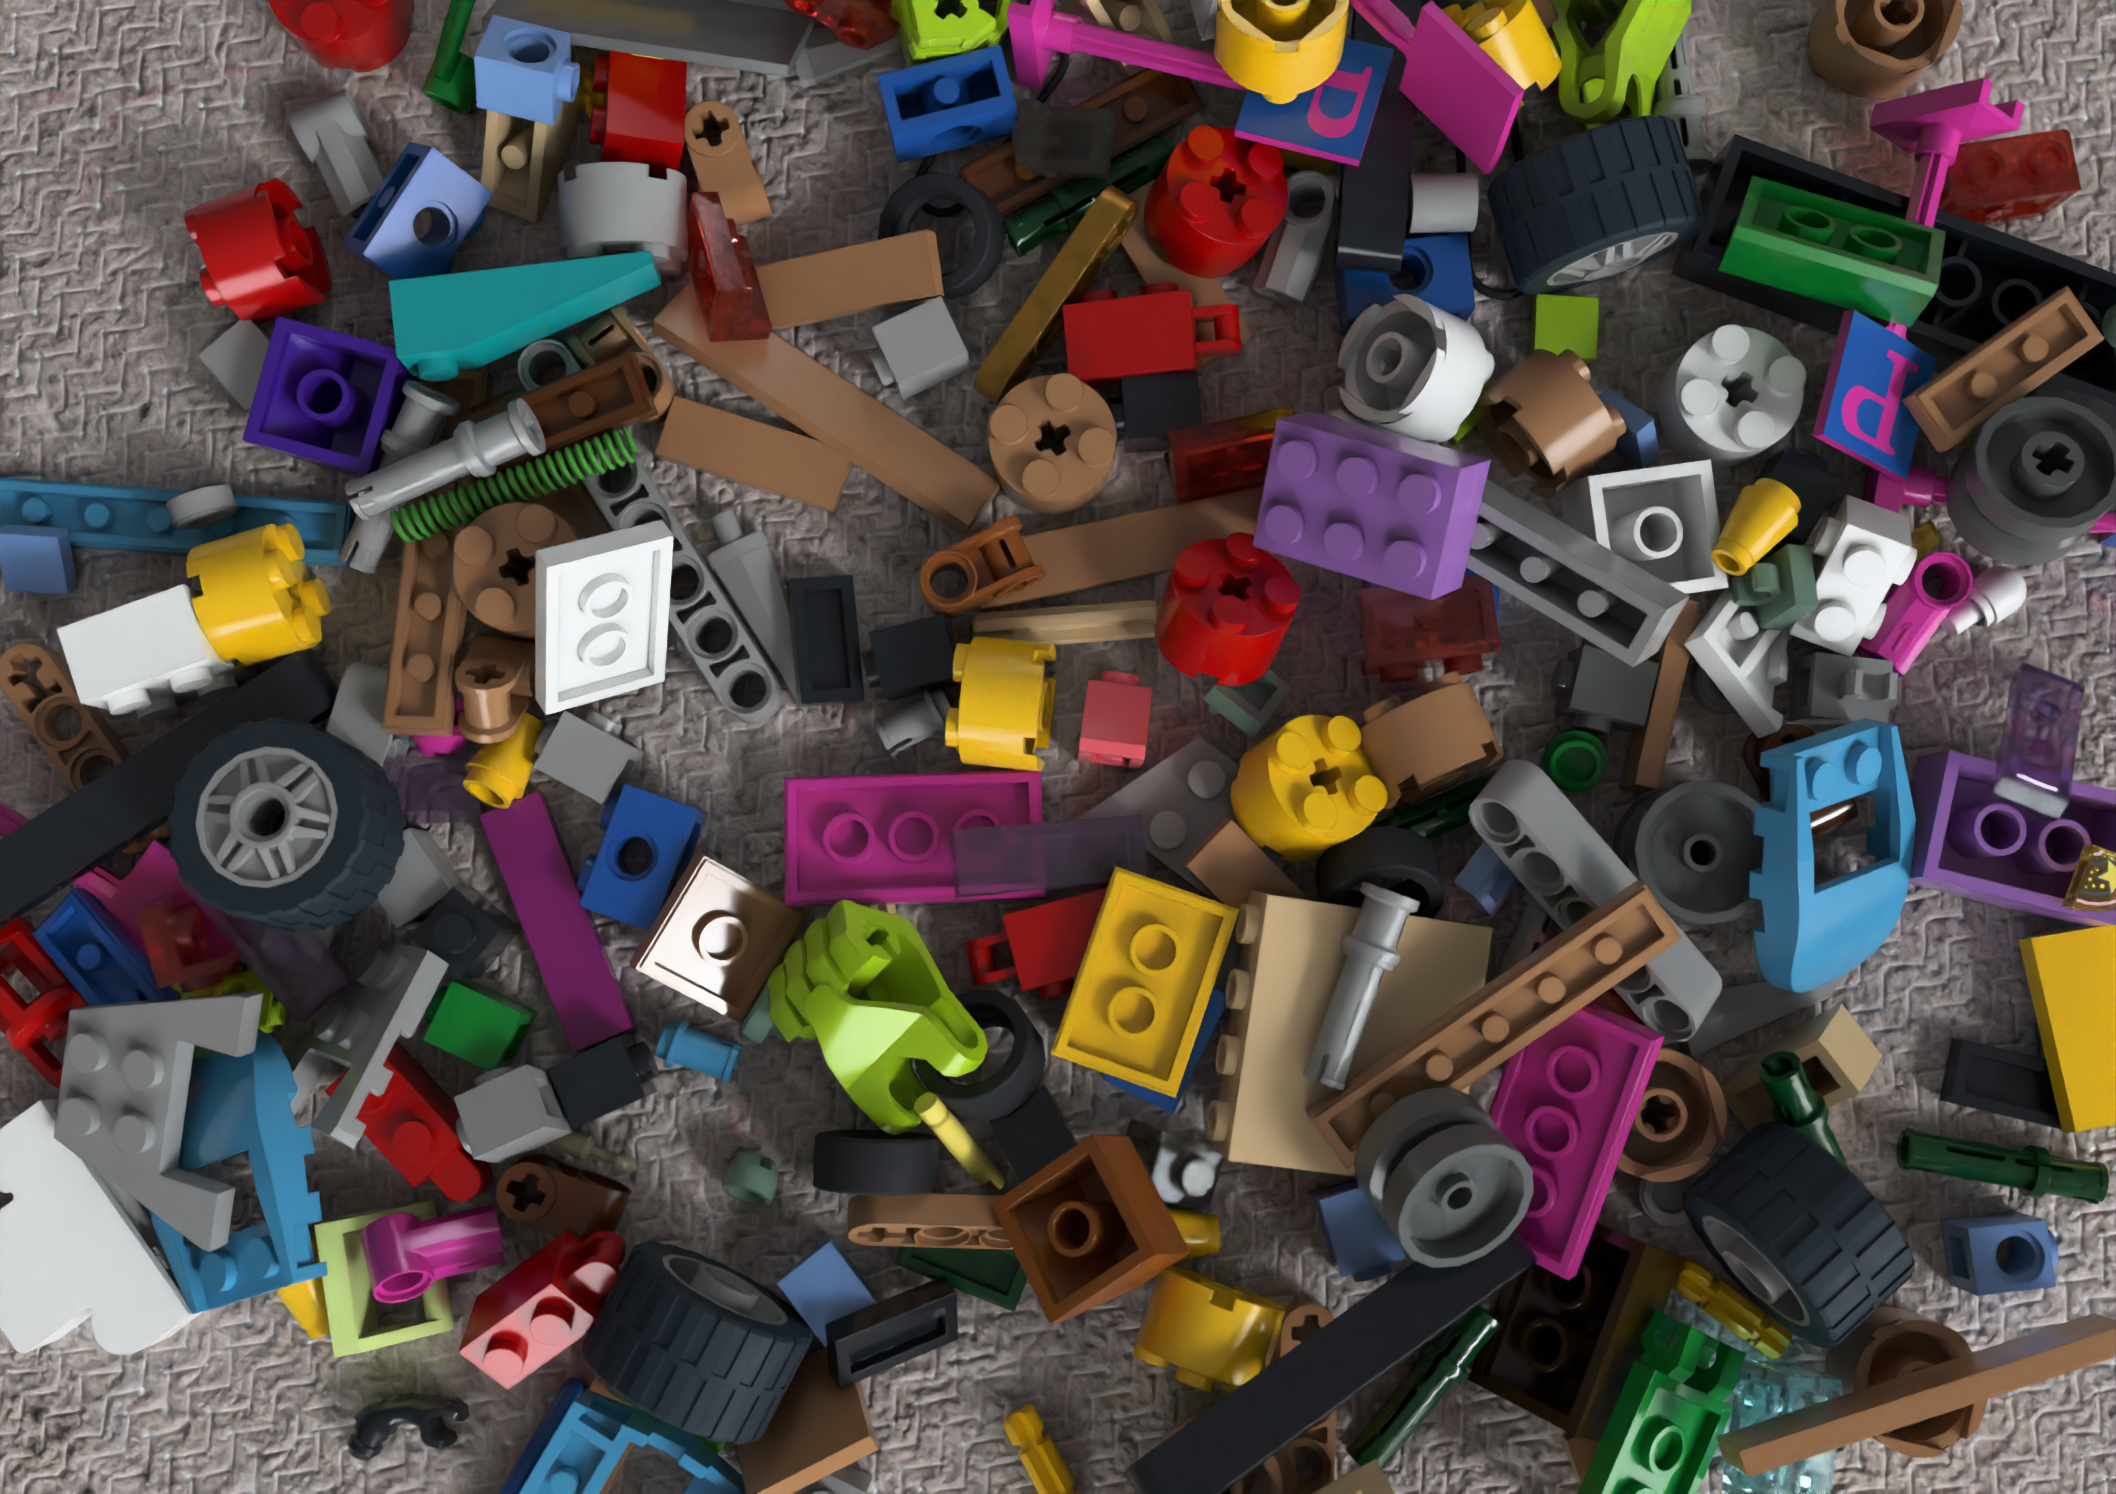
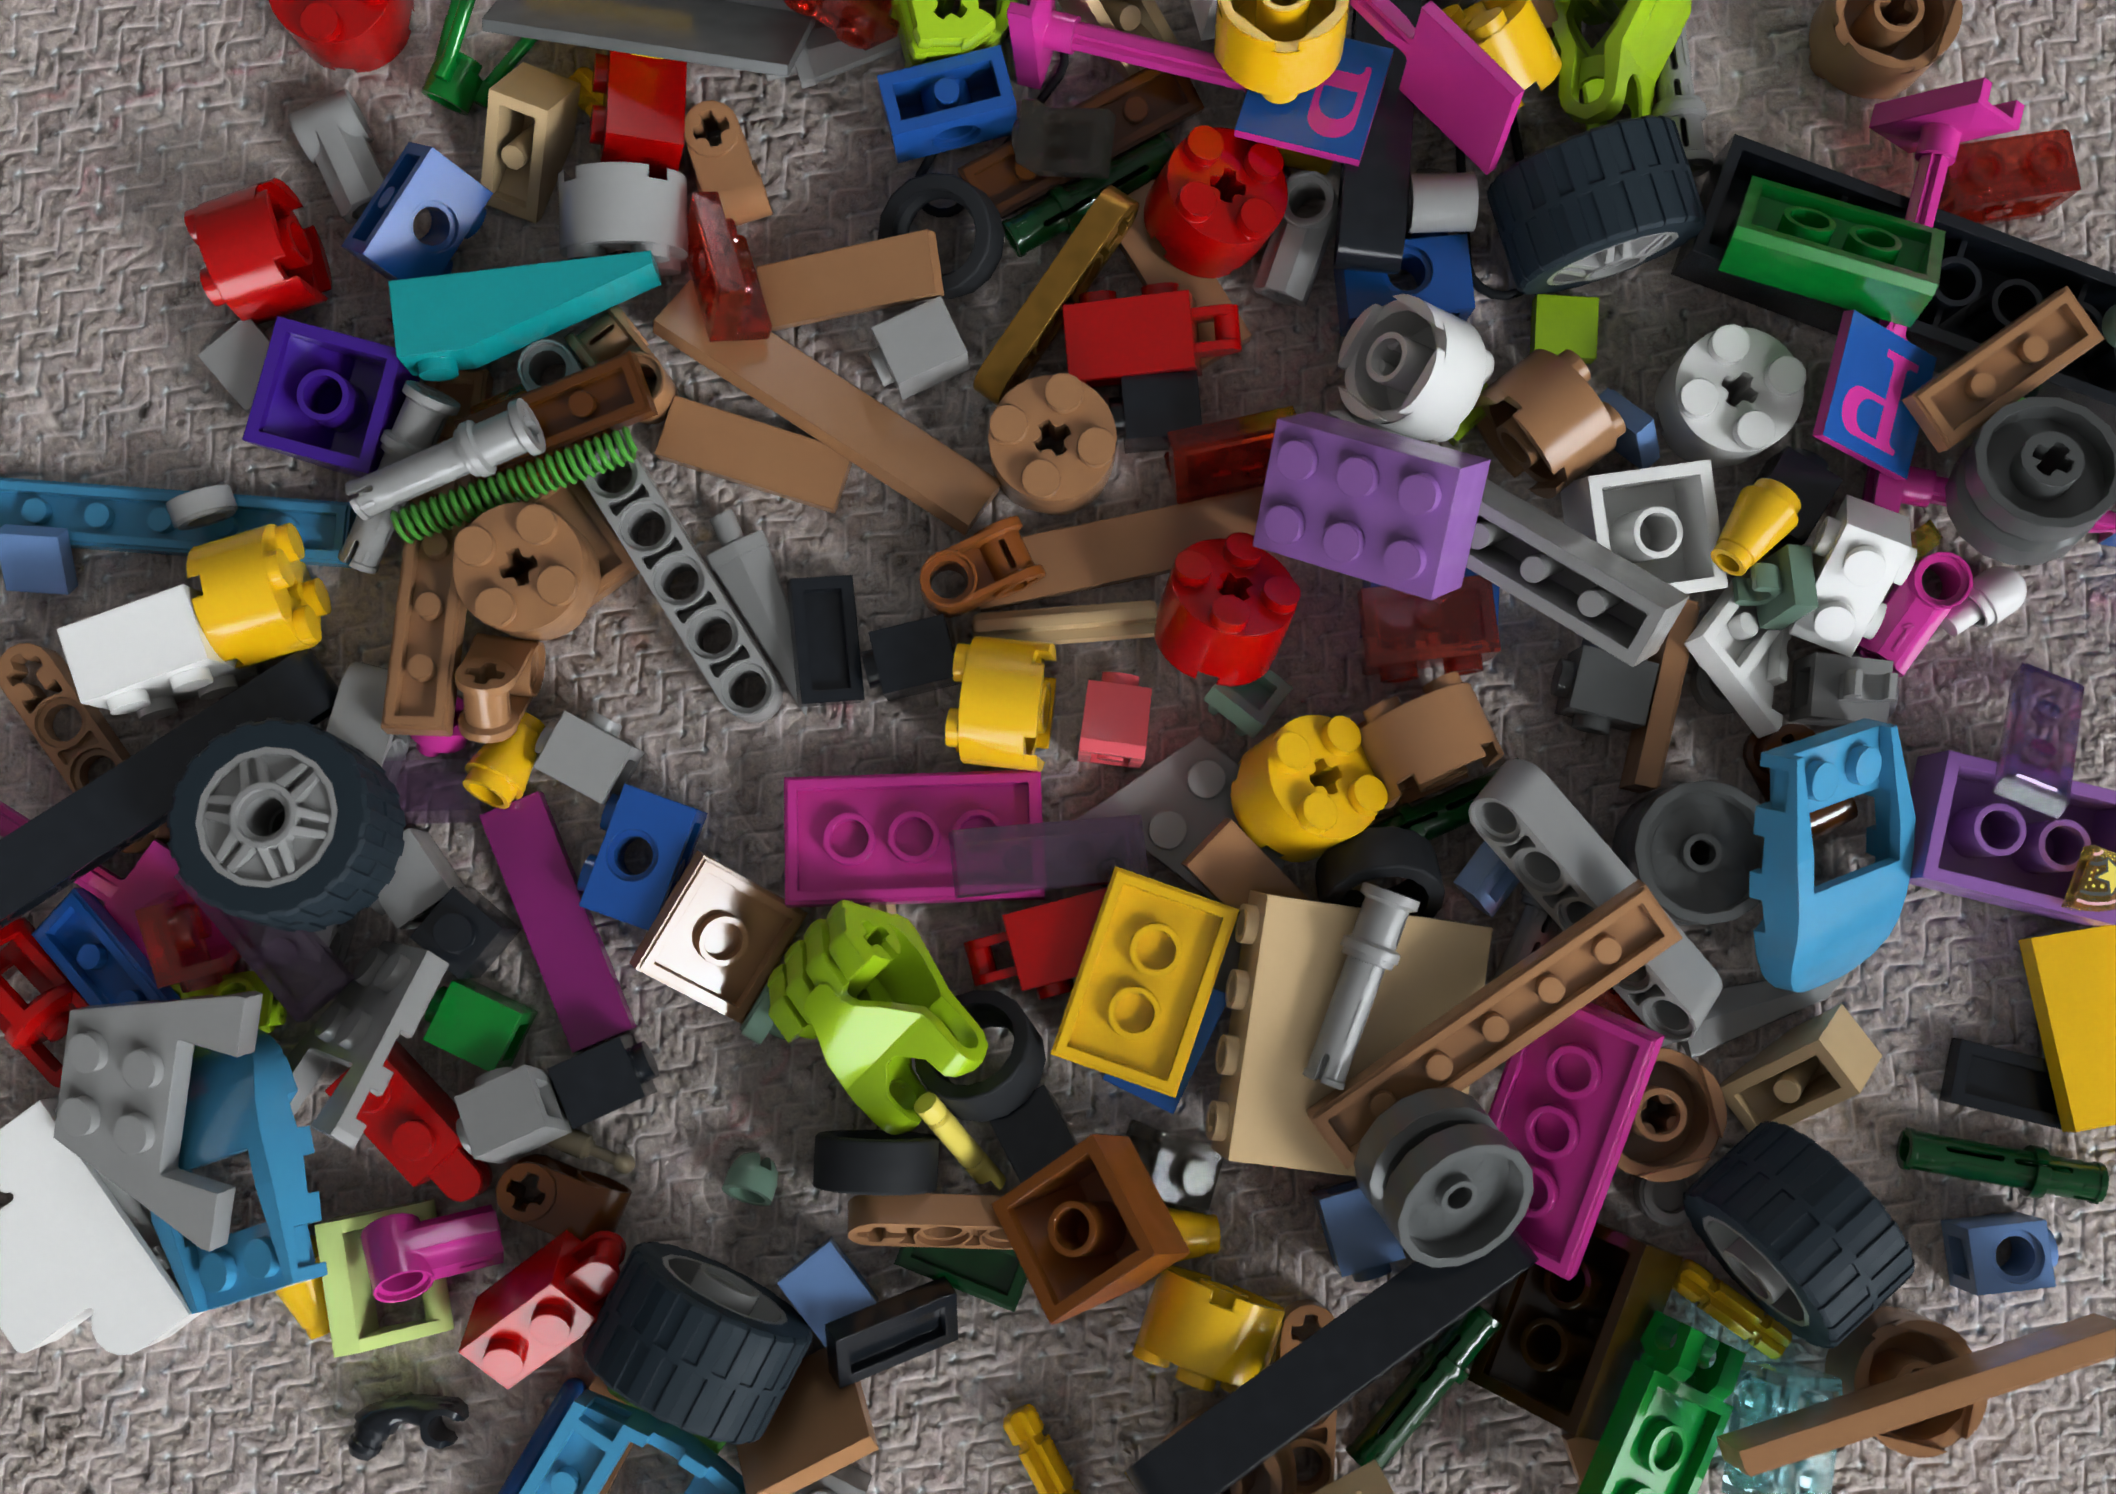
(525, 70): medium blue brick -> none
(602, 615): white plate -> none
(697, 1051): dark azure pin -> none
(914, 721): light grey pin -> none
(1575, 760): green plate -> none
(1796, 1101): dark green pin -> none

